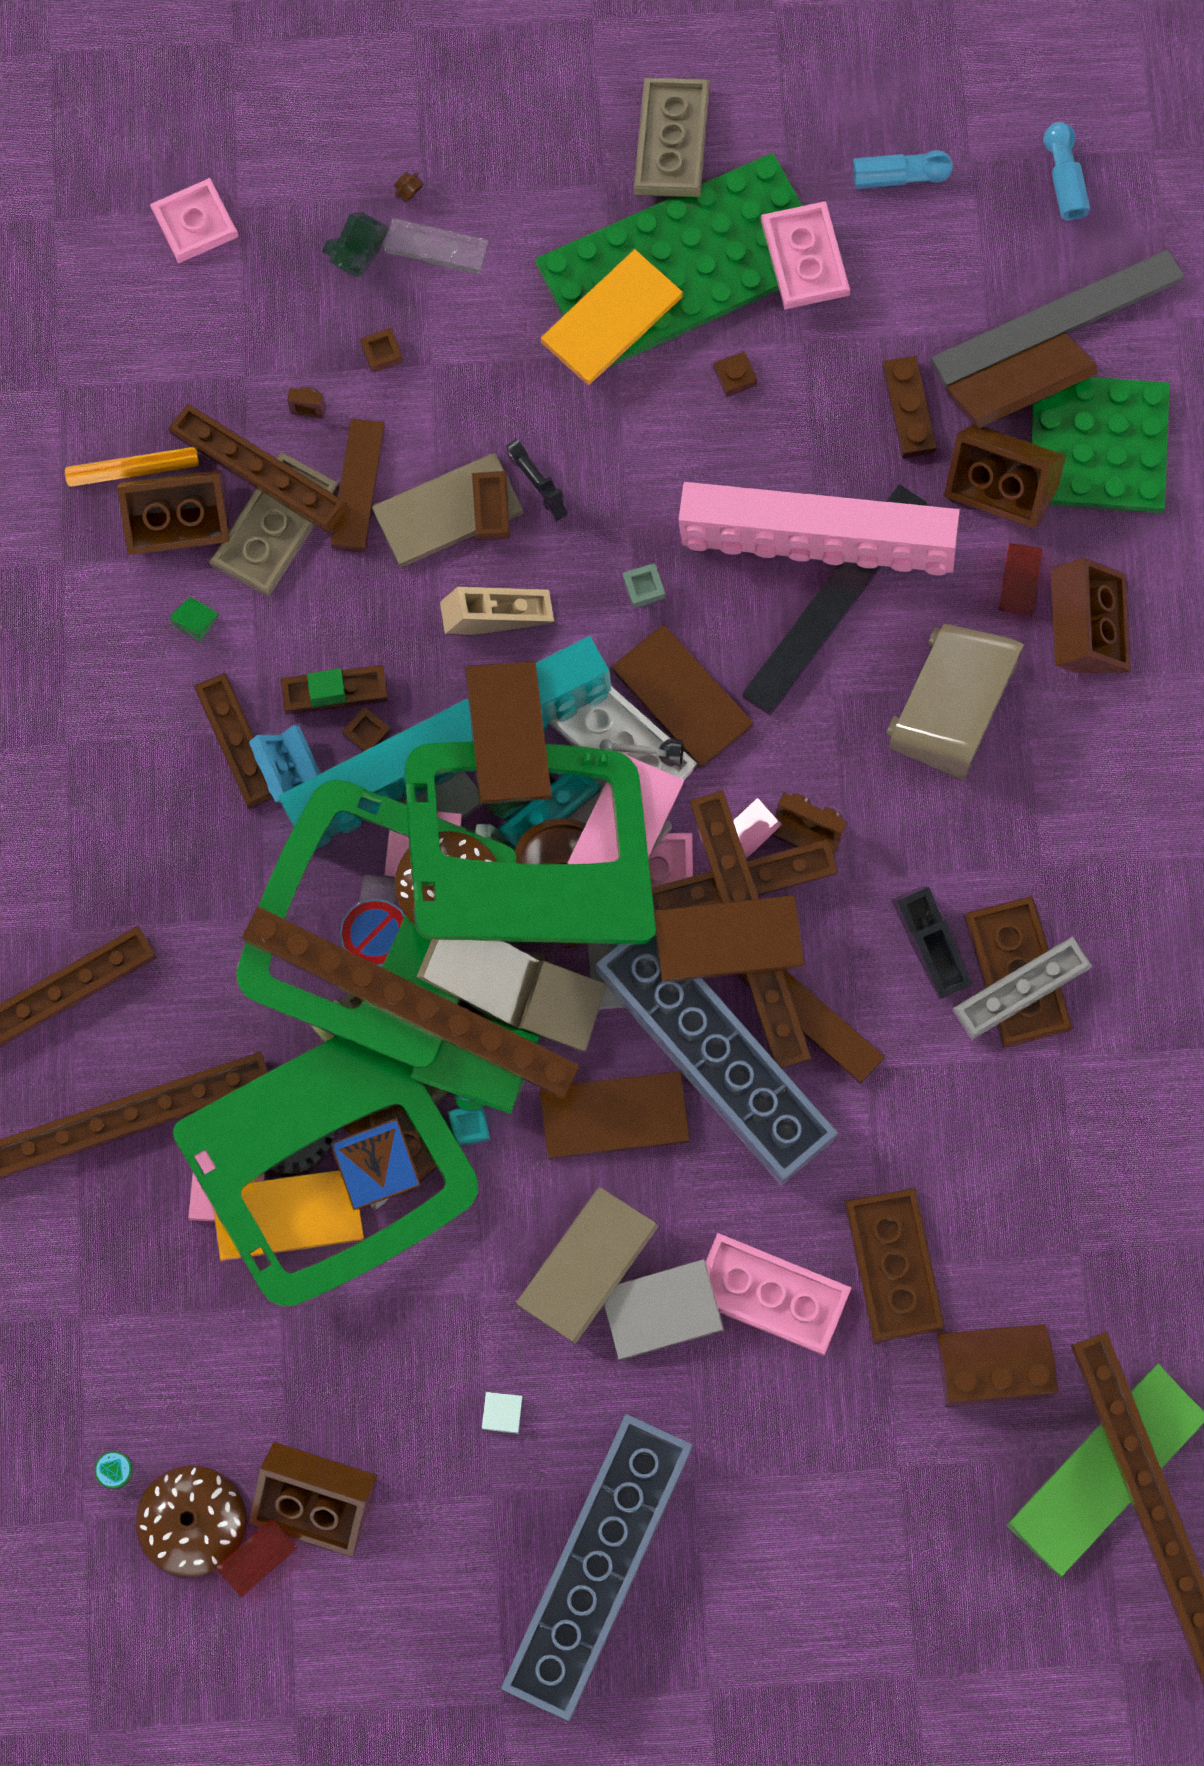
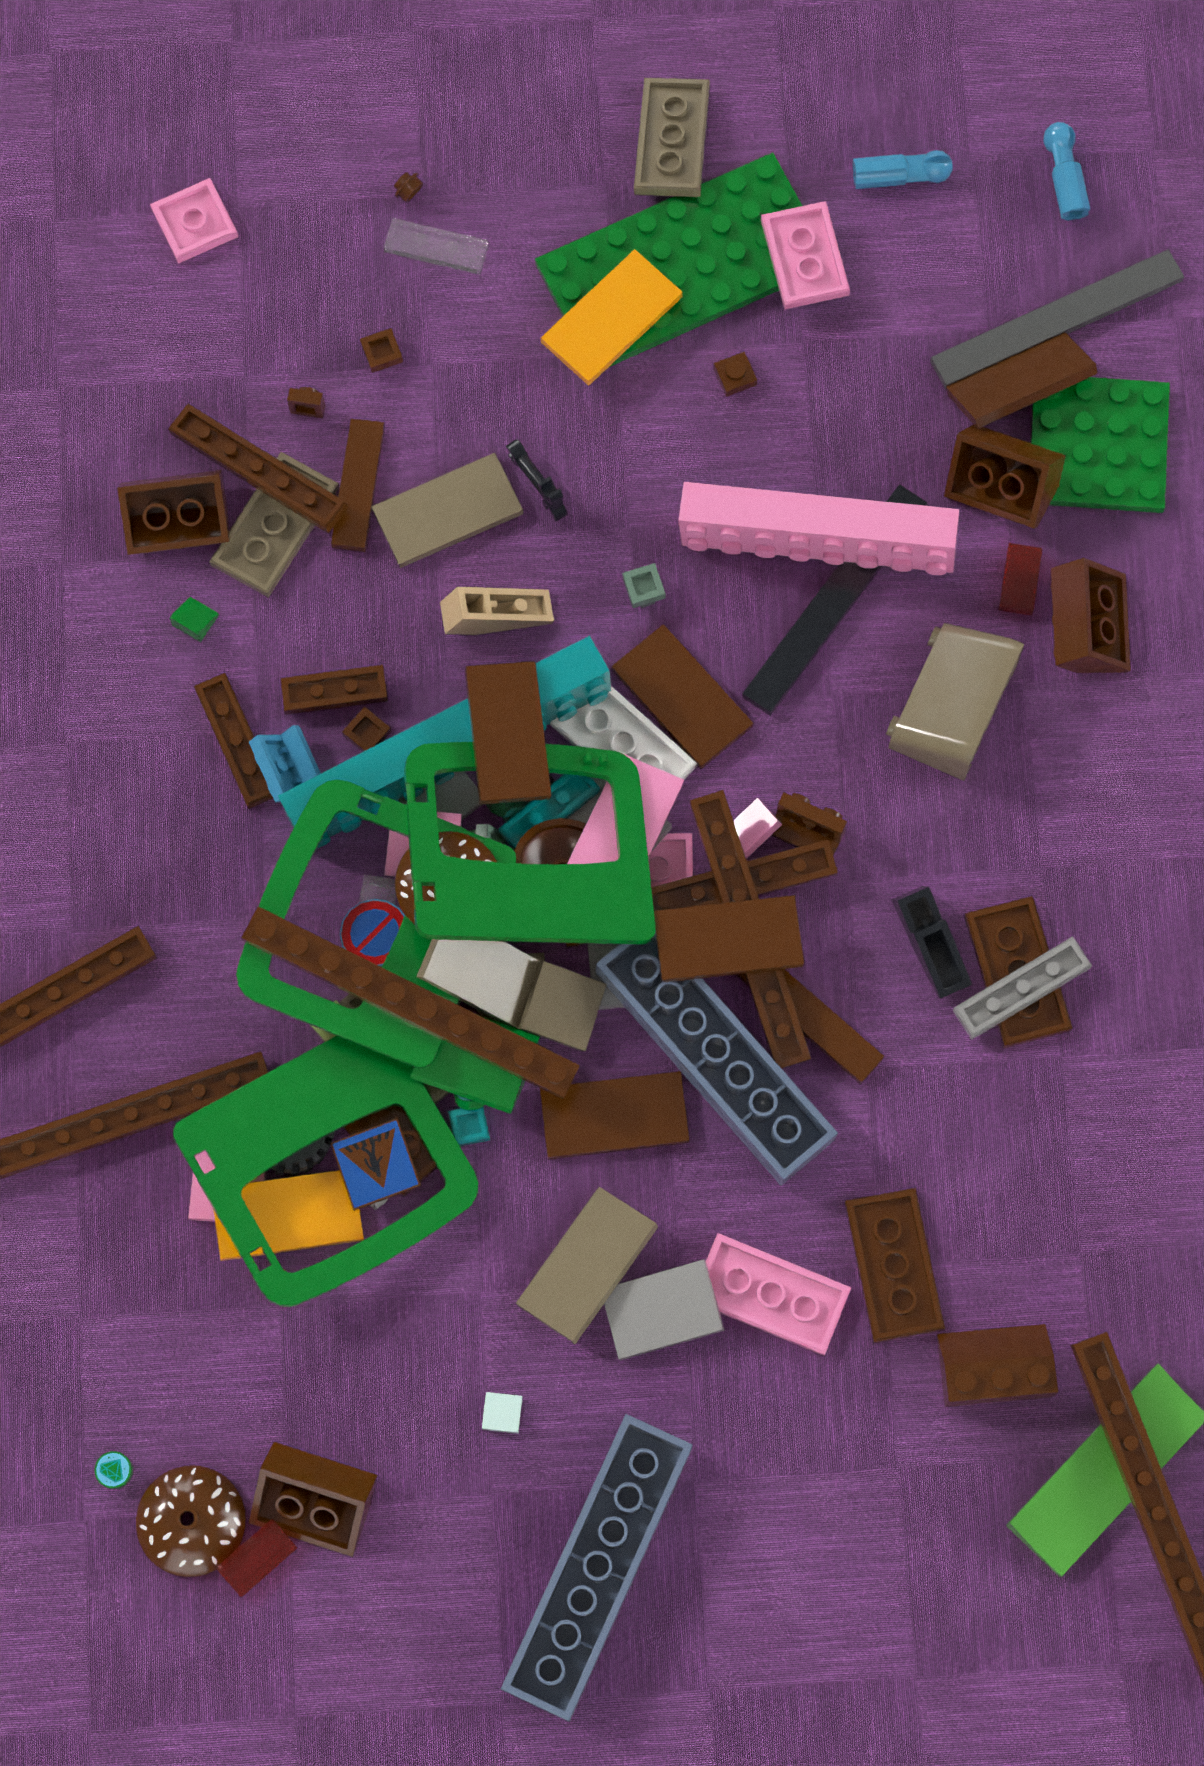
(131, 466): light orange axle -> none
(326, 687): green slope -> none
(357, 243): clear green brick -> none
(491, 505): reddish brown tile -> none
(669, 752): hinge -> none
(909, 407): reddish brown plate -> none

